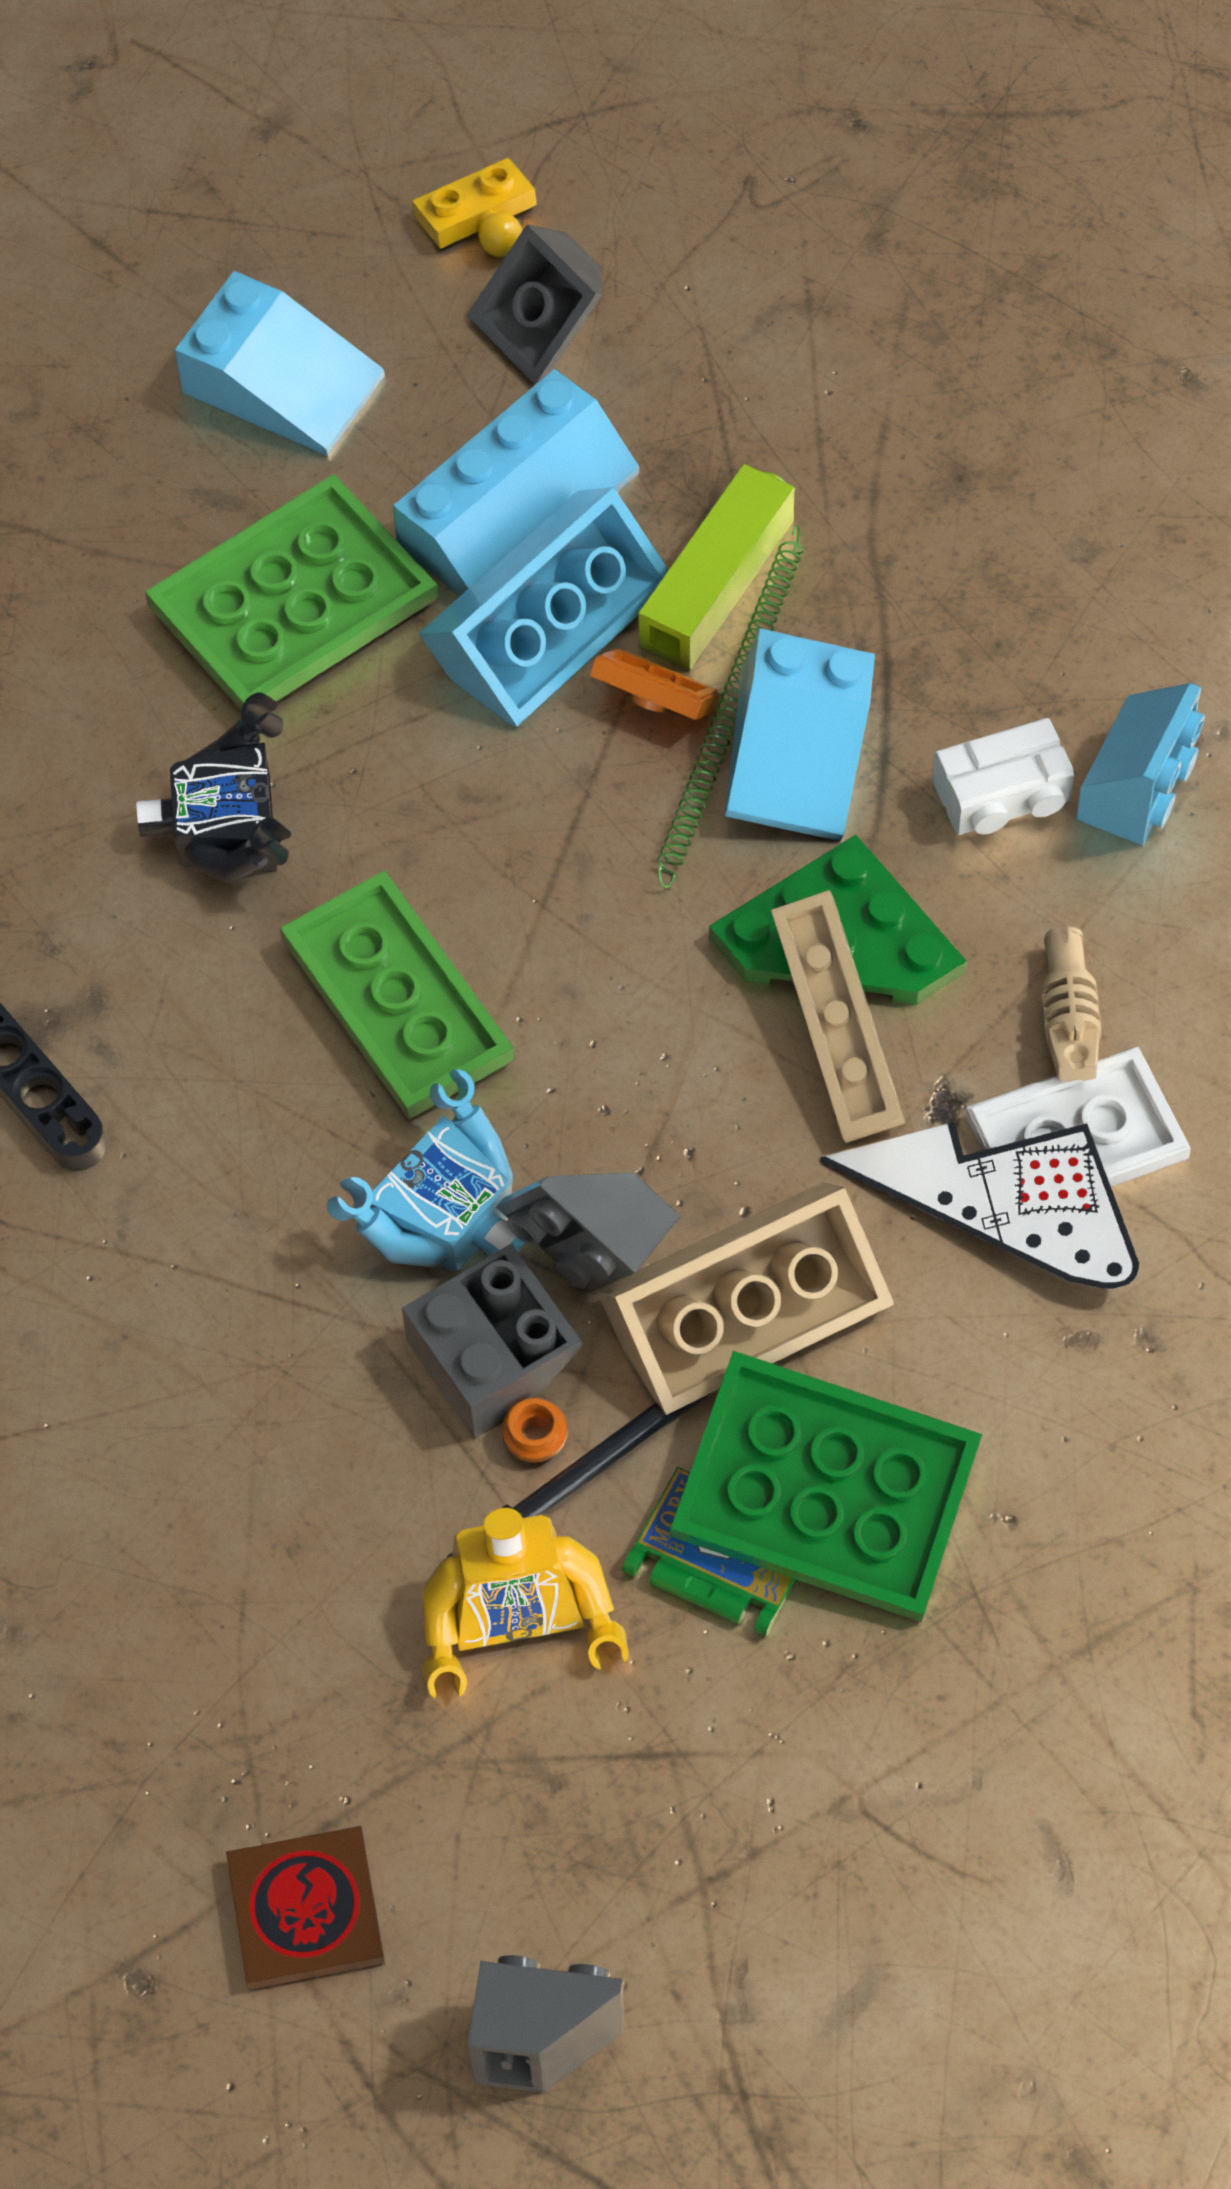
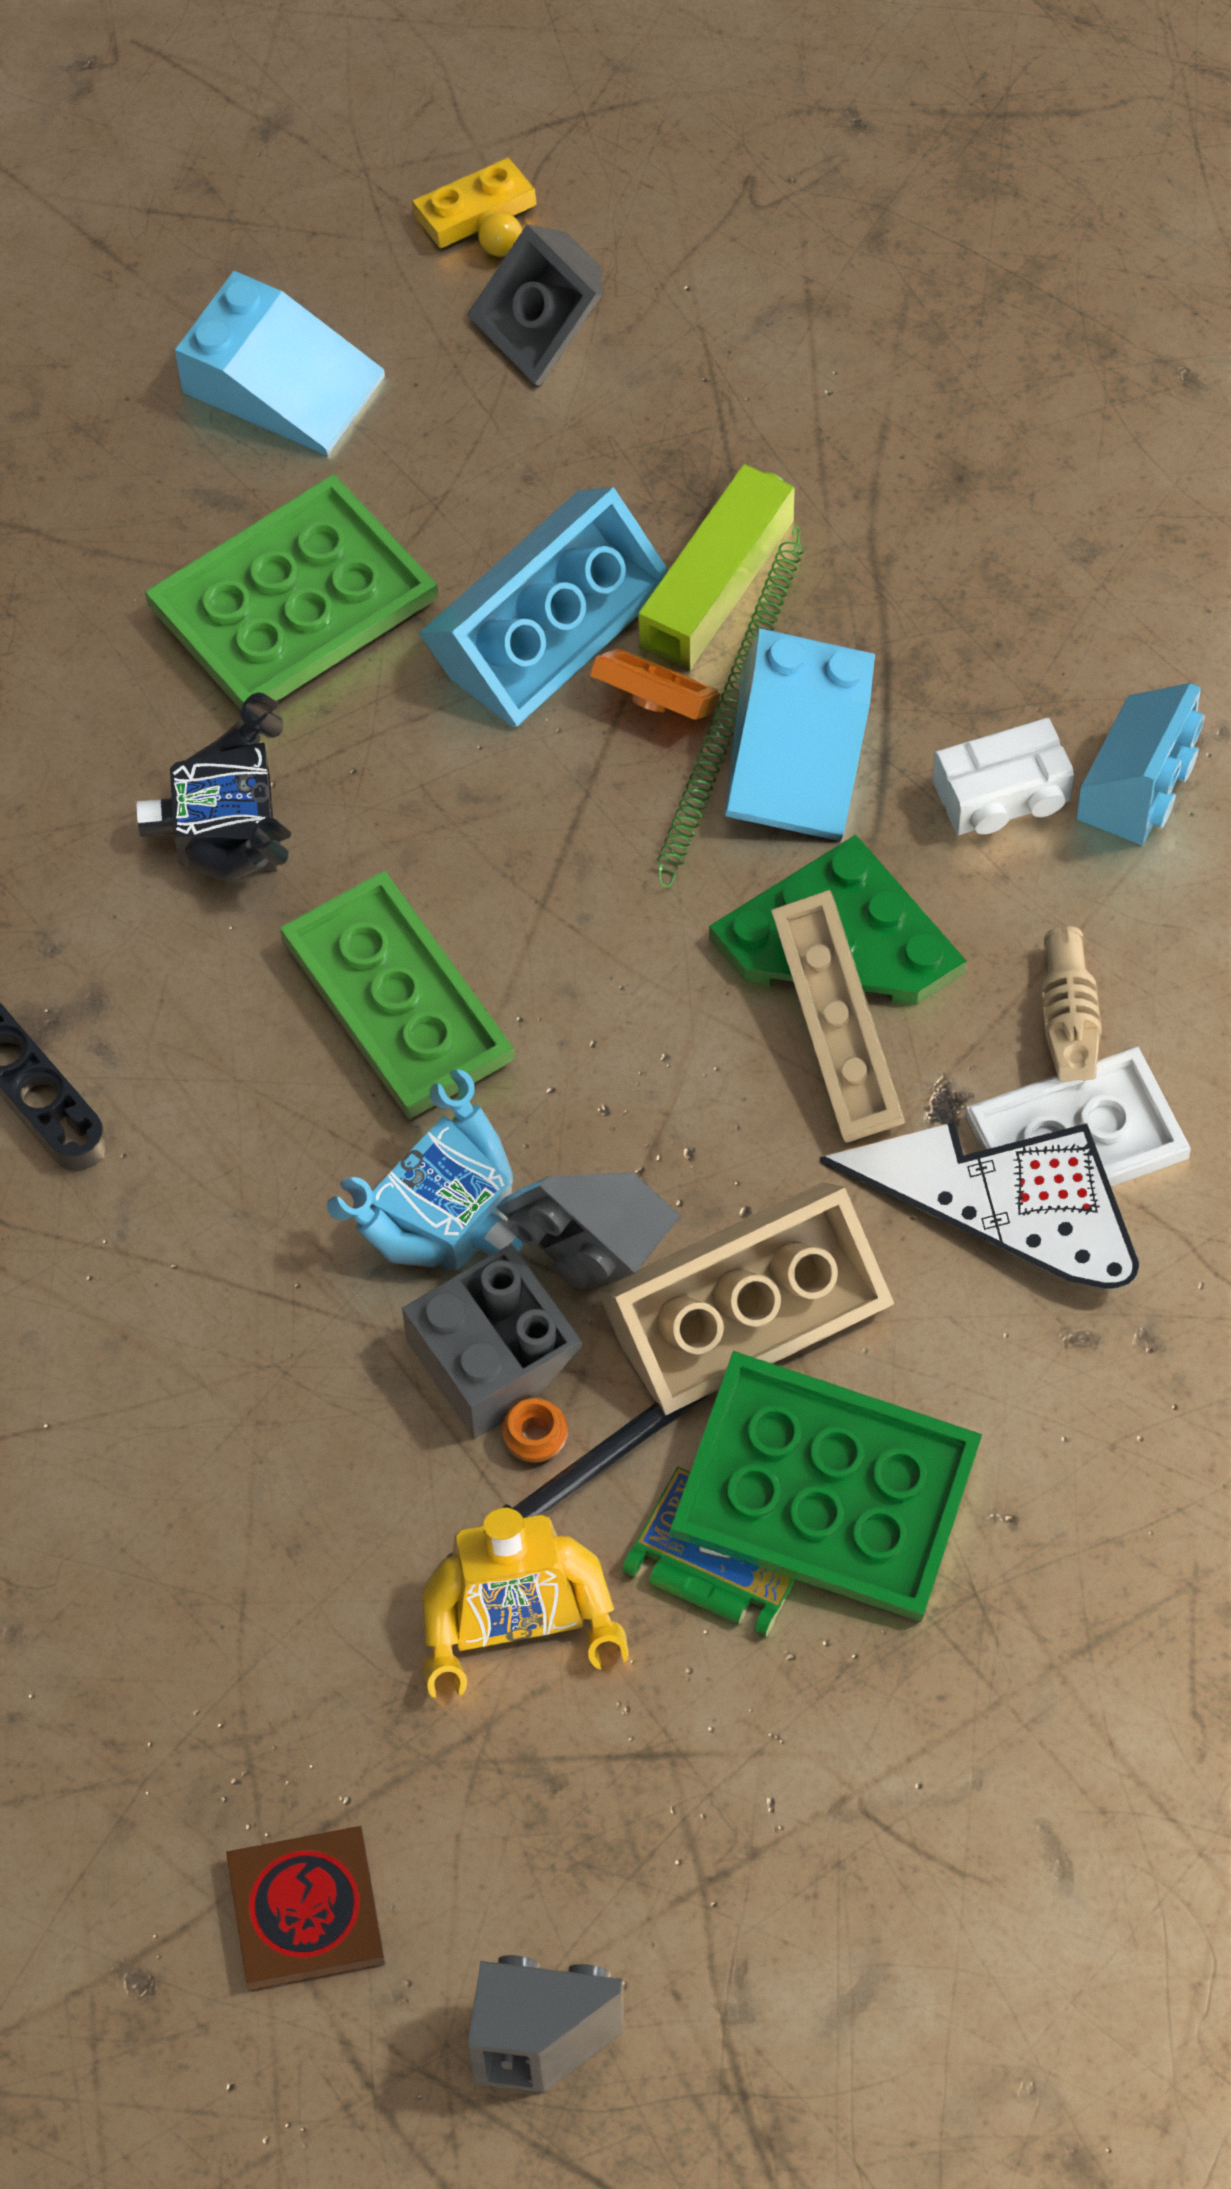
(510, 481): medium azure slope -> none

